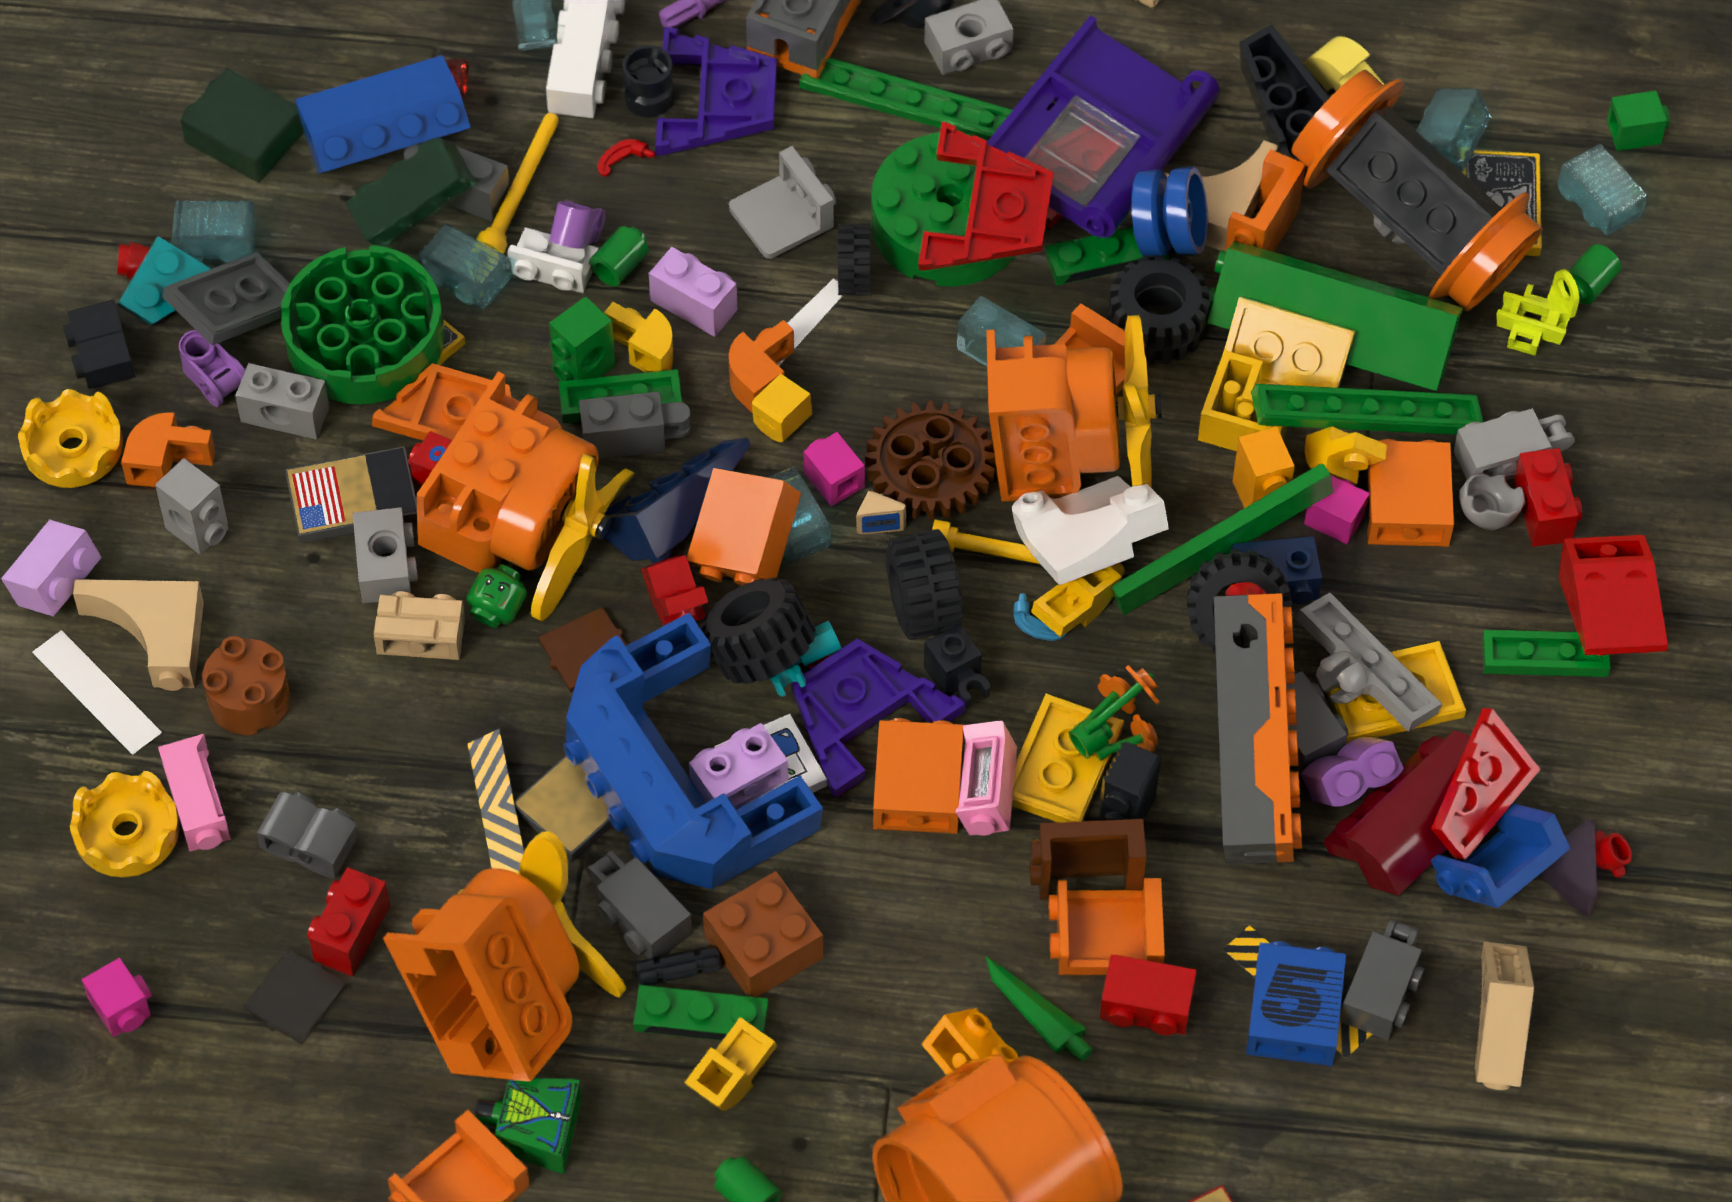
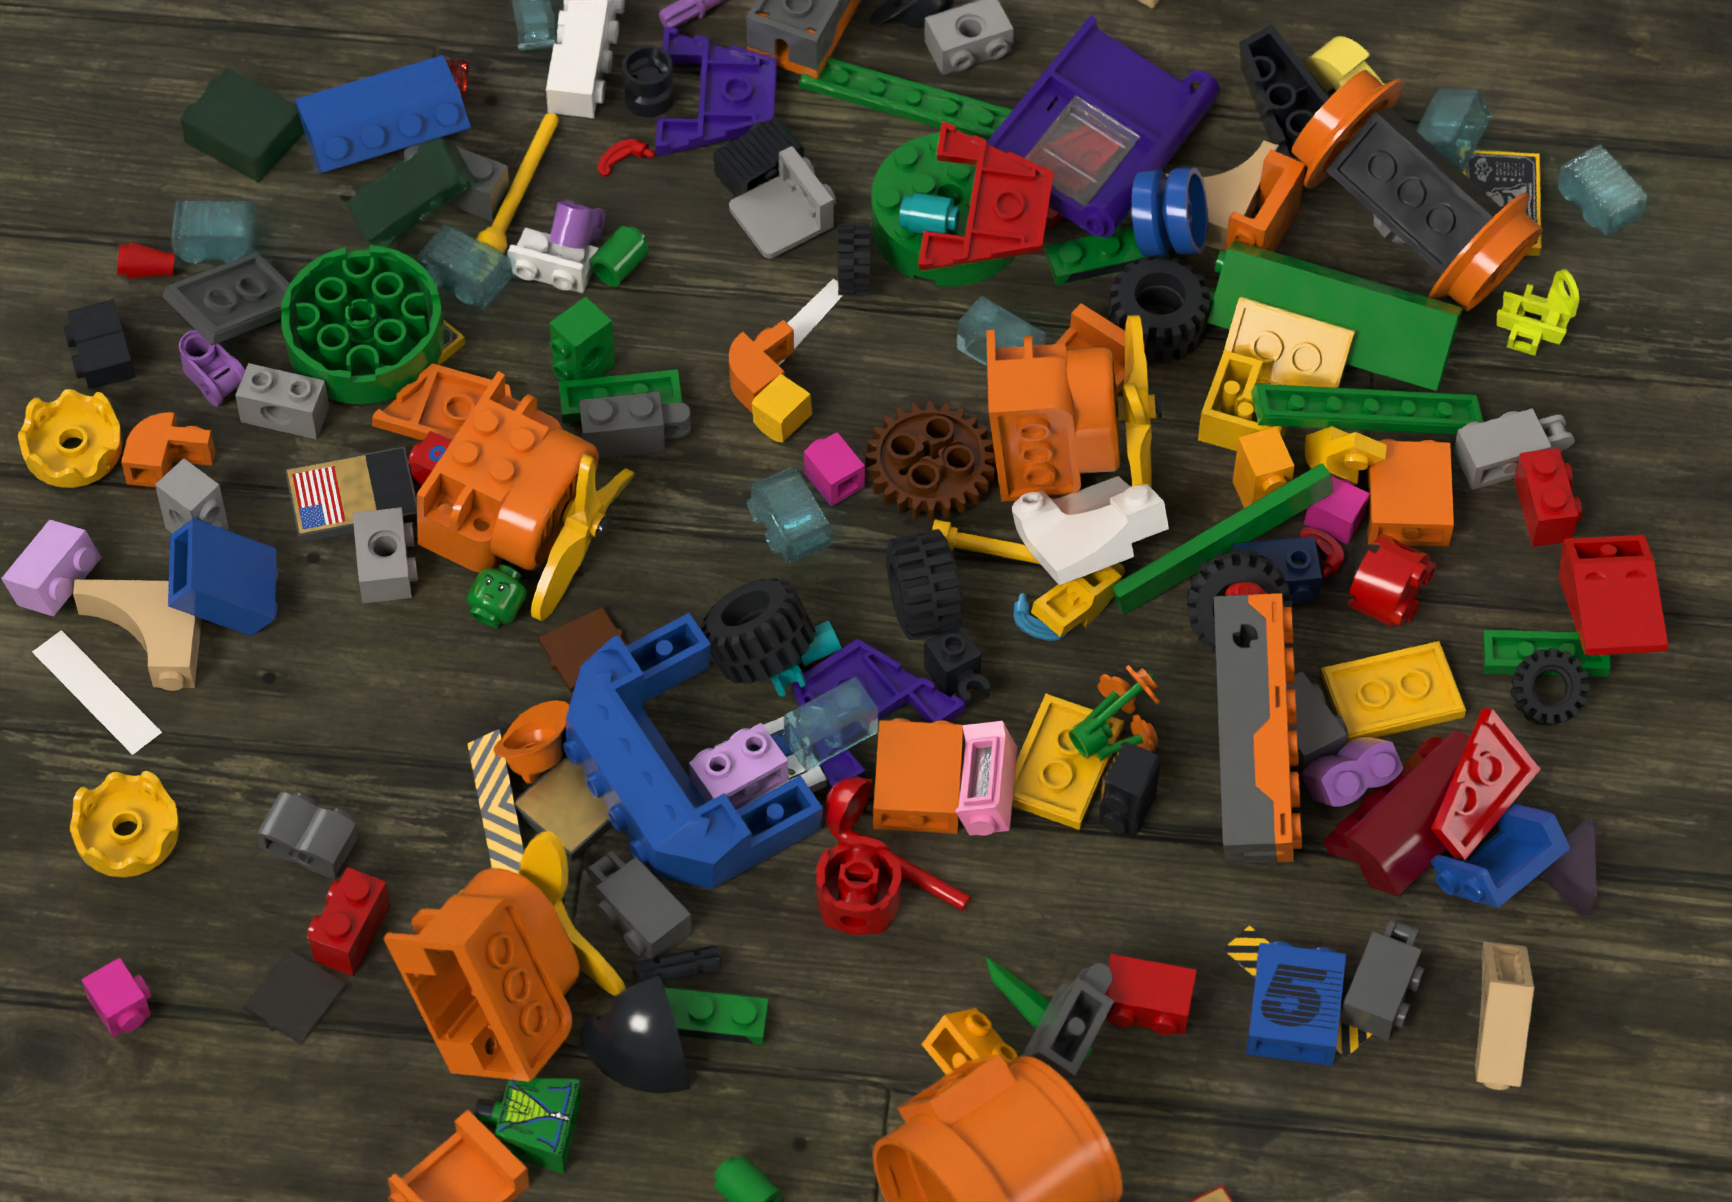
(160, 267): teal wing -> none
(194, 792): bright pink window -> none
(222, 577): none -> blue brick
(246, 685): dark orange brick -> none
(419, 626): tan brick -> none
(534, 740): none -> orange piece
(638, 1041): none -> black brick
(647, 339): yellow brick -> none
(665, 515): dark blue wedge -> none
(674, 589): red brick -> none
(693, 291): lavender brick -> none
(727, 1072): yellow brick -> none
(743, 527): orange brick -> none
(753, 156): none -> black brick
(763, 935): dark orange brick -> none
(830, 723): none -> clear light blue brick
(843, 809): none -> red piece
(858, 886): none -> red brick
(880, 514): tan slope -> none
(928, 214): none -> teal brick
(1072, 1021): none -> dark grey brick
(1089, 851): reddish brown panel -> none
(1103, 924): orange panel -> none
(1329, 548): none -> red piece
(1364, 665): light grey plate -> none
(1390, 582): none -> red brick
(1490, 501): light grey hair -> none
(1574, 680): none -> black tyre
(1594, 272): green brick -> none
(1612, 853): red plate -> none
(1637, 120): green brick -> none

